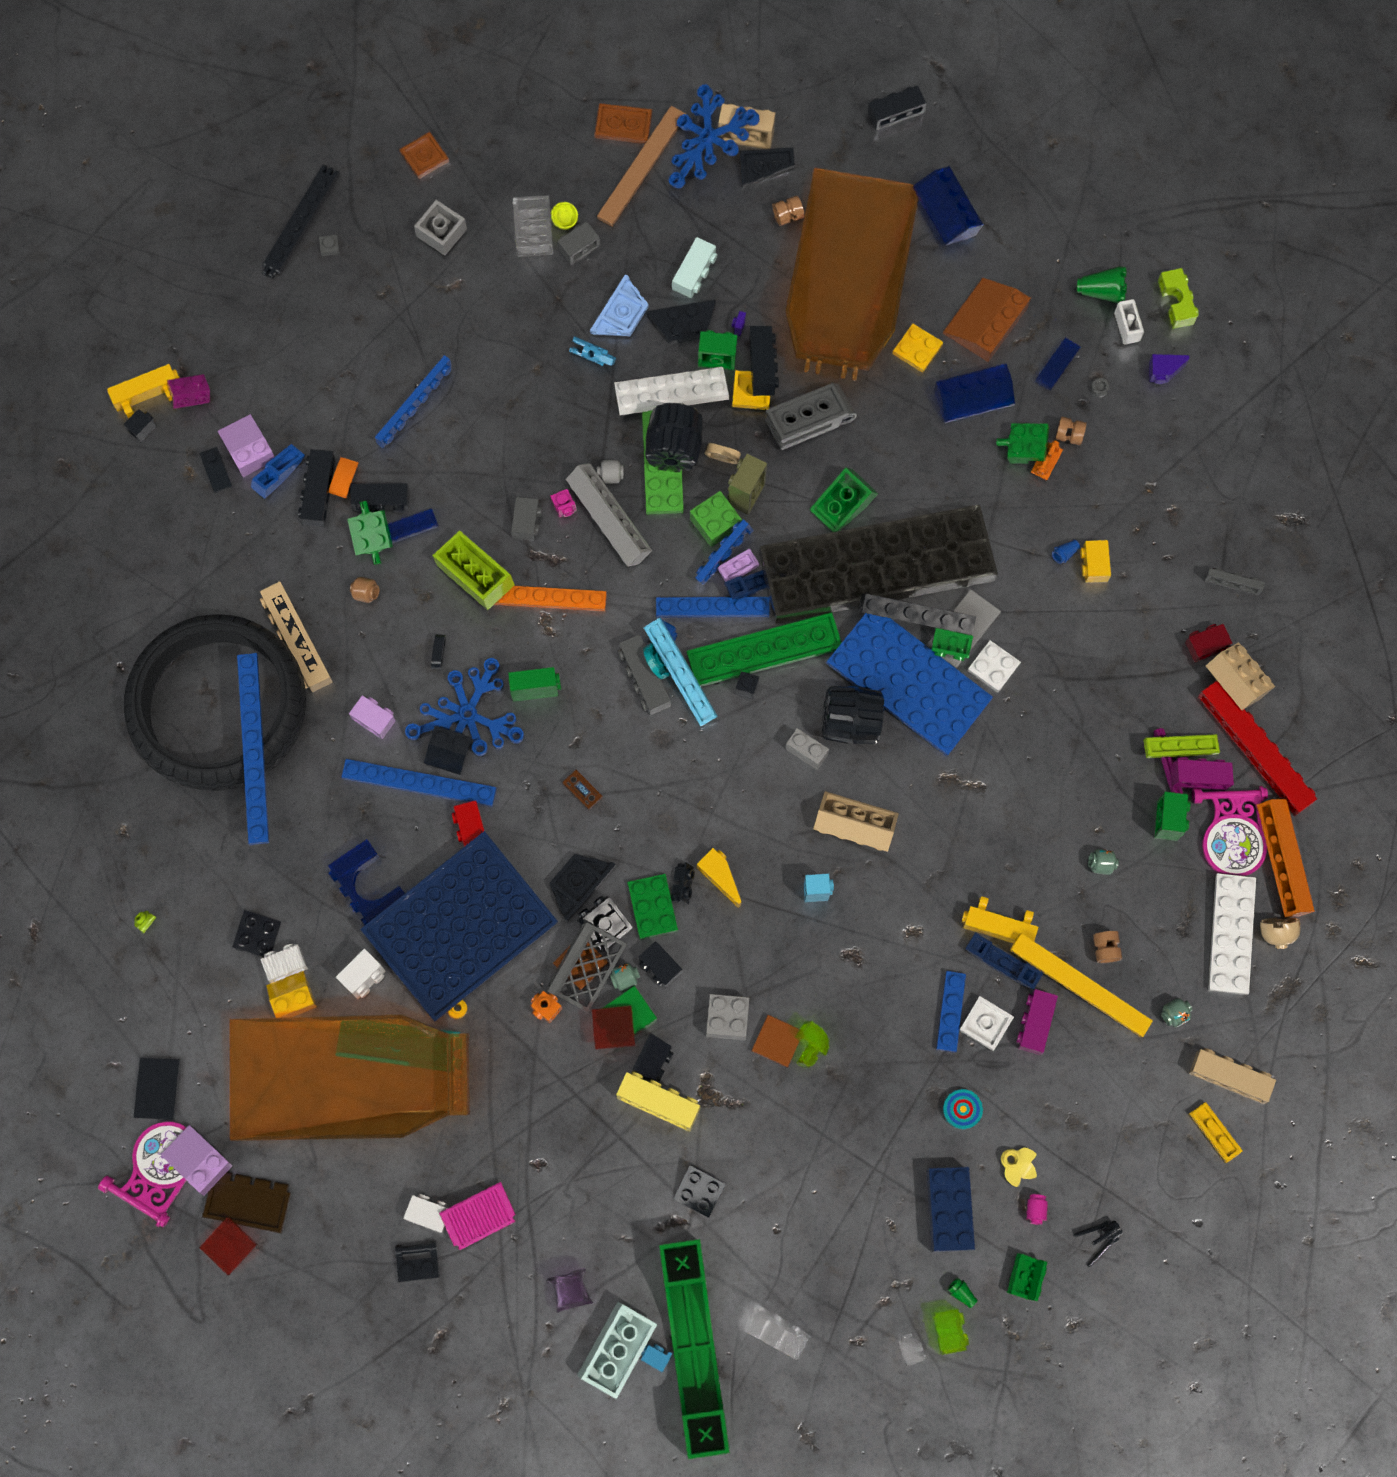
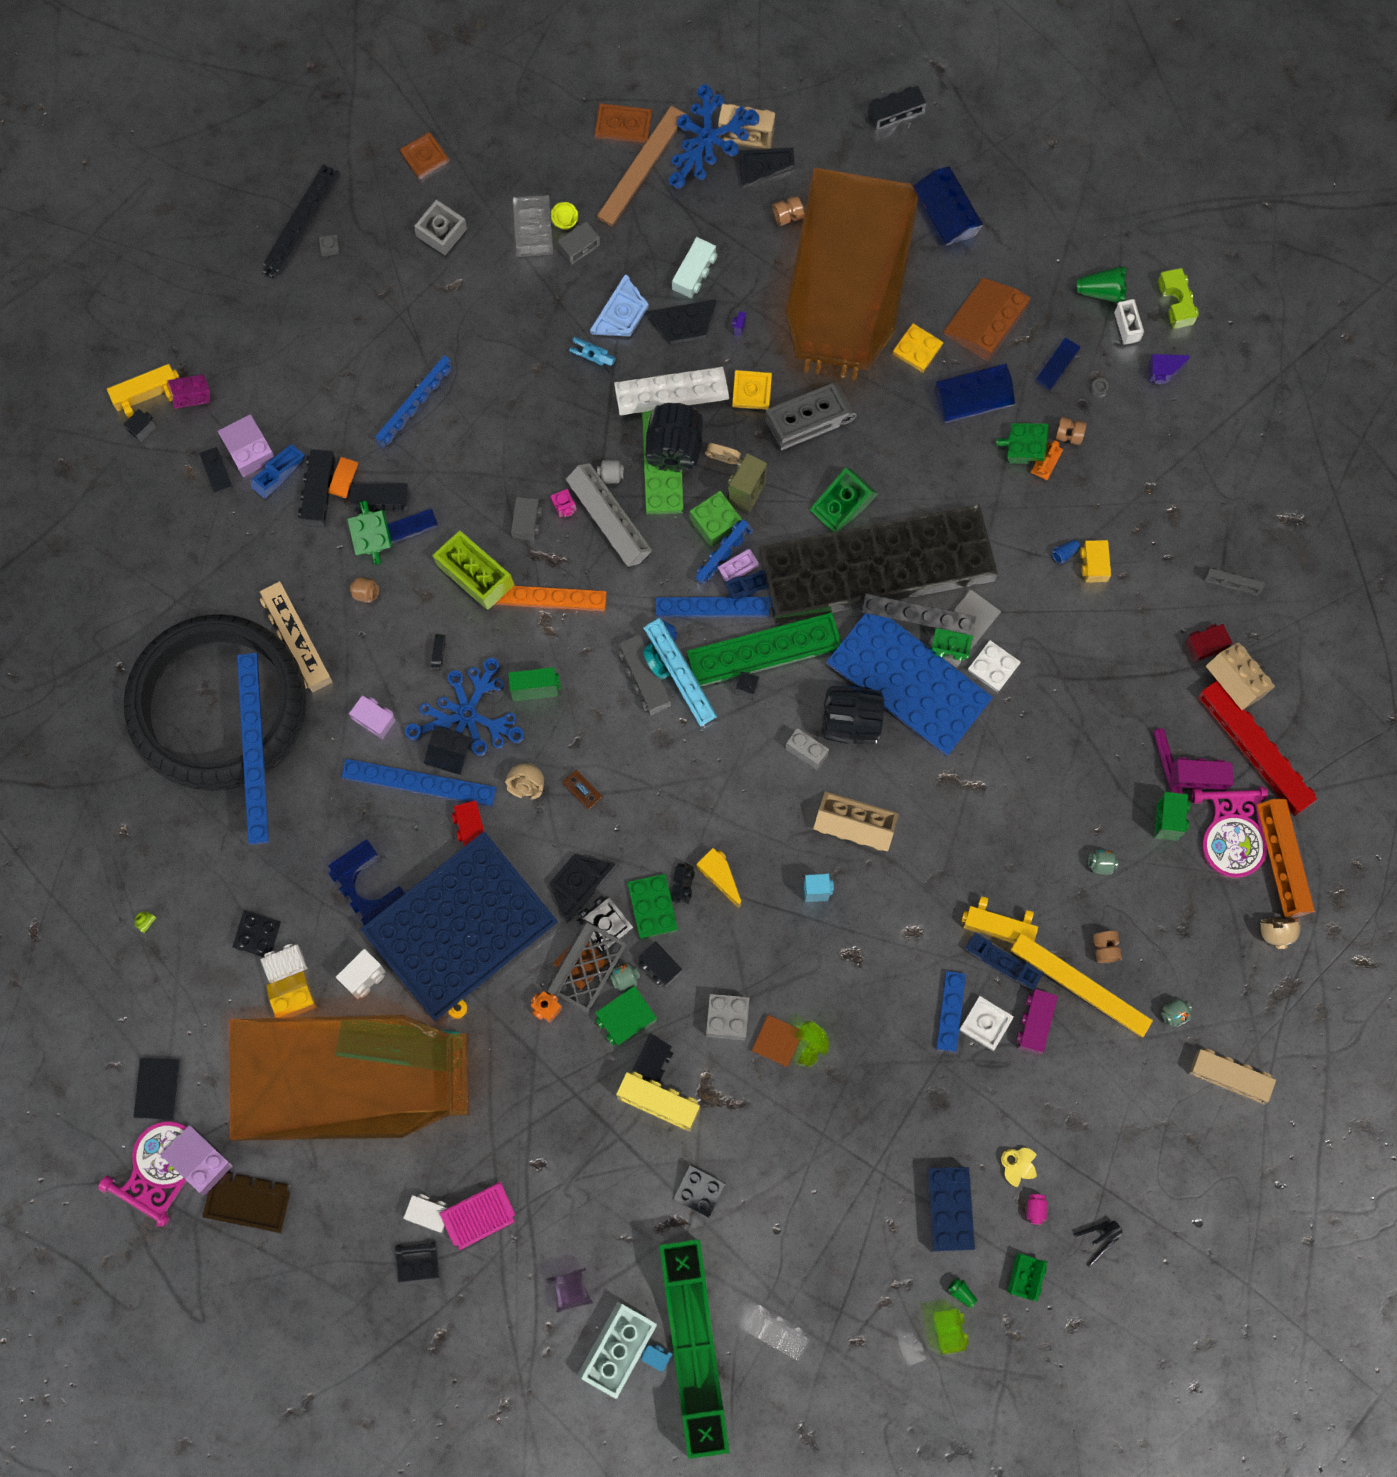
(228, 1246): clear red tile -> none
(525, 780): none -> tan cylinder
(613, 1027): clear red tile -> none
(717, 350): green brick -> none
(762, 361): black brick -> none
(962, 1109): tile -> none
(1181, 746): lime tile -> none
(1215, 1132): yellow tile -> none
(1232, 934): white plate -> none

